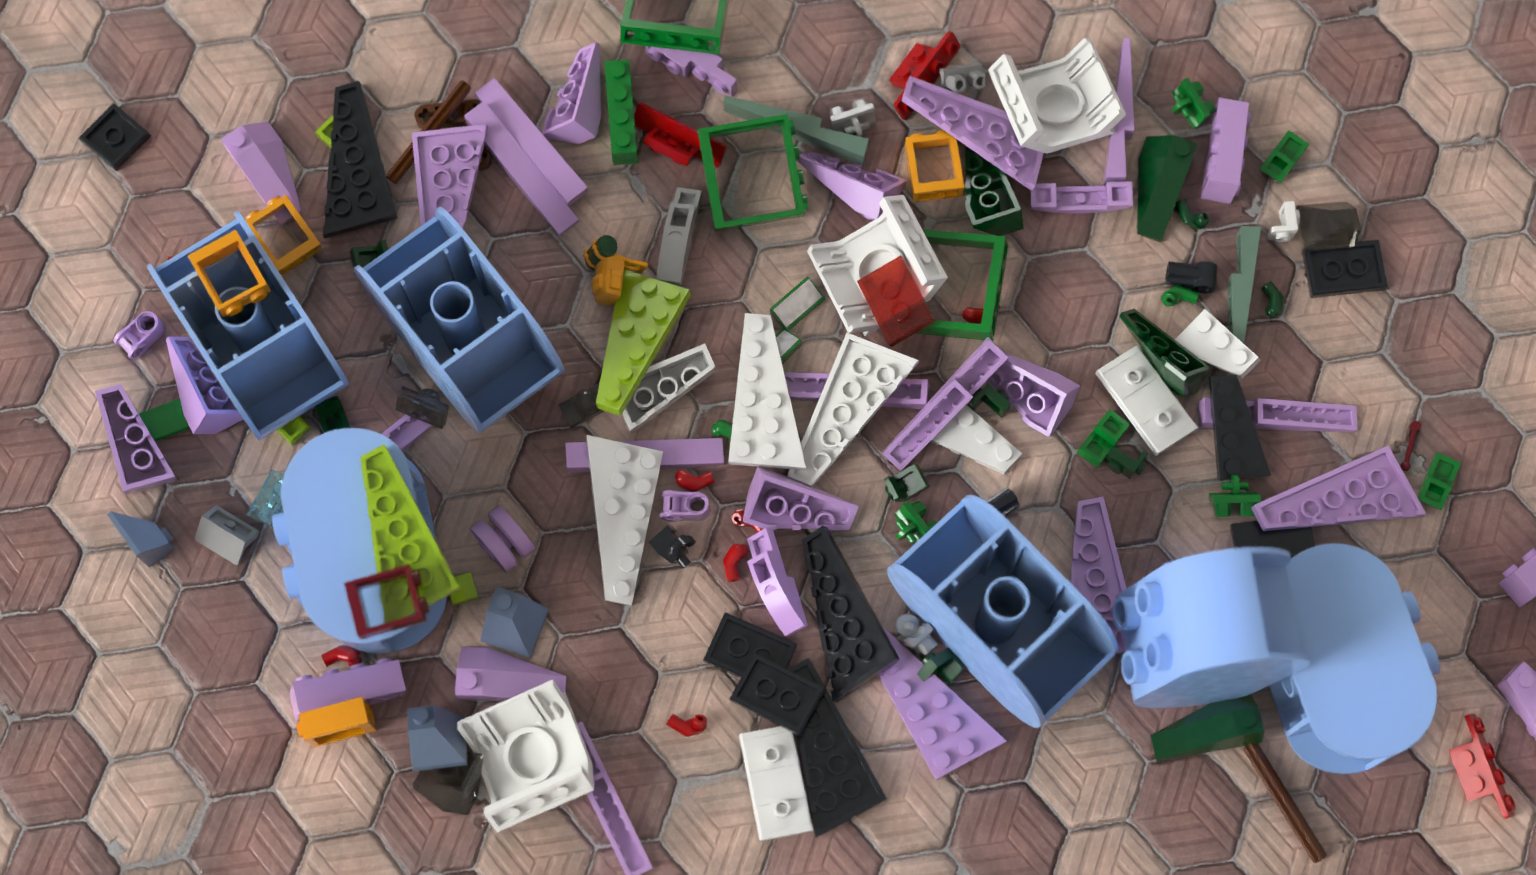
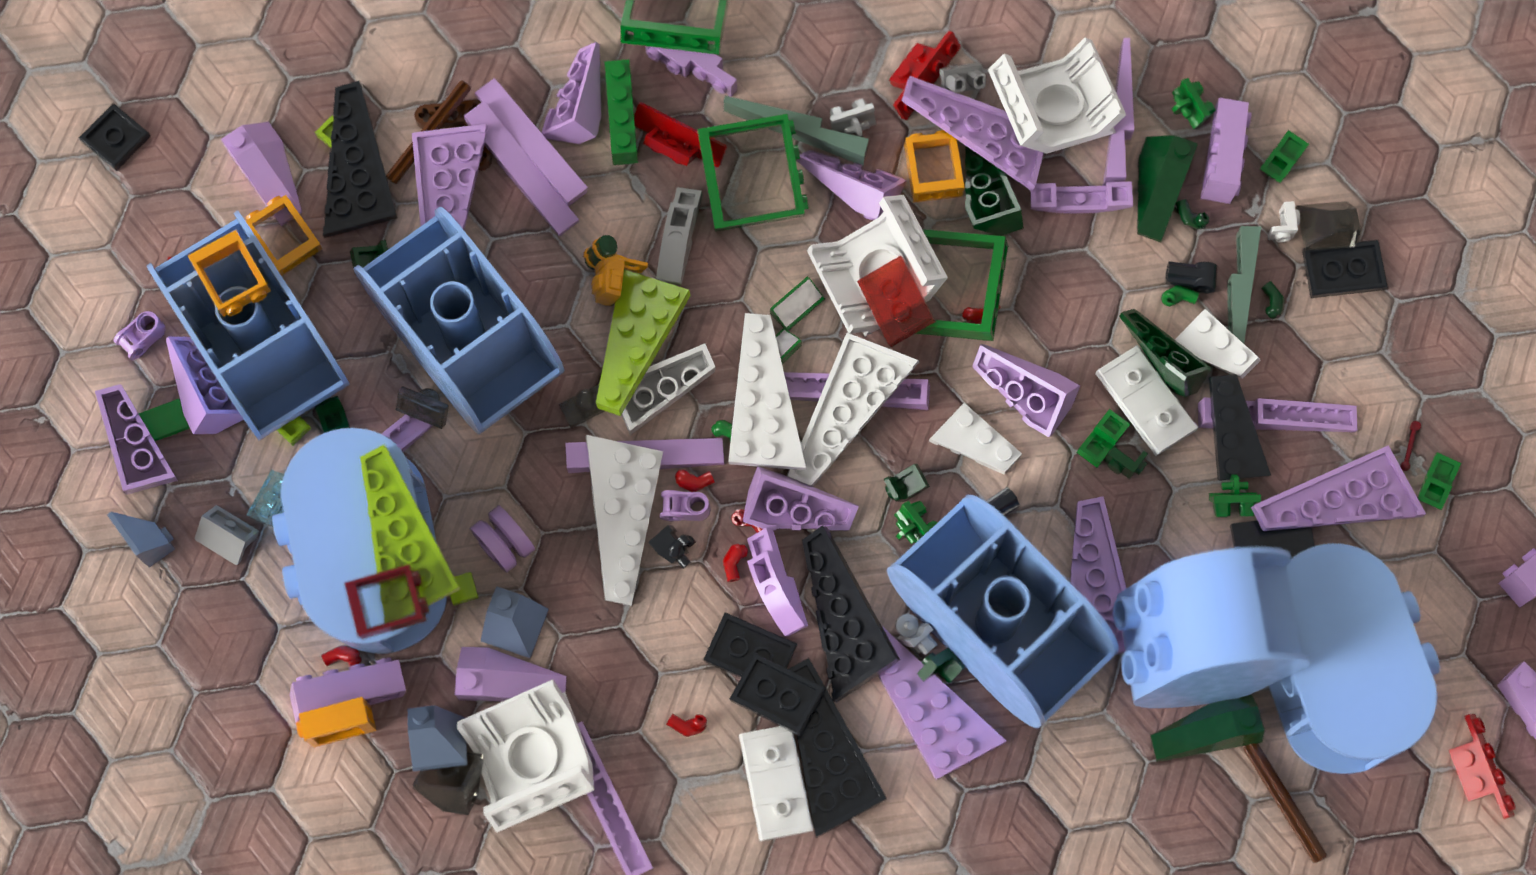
(945, 403): lavender slope -> none
(996, 400): dark green bracket -> none

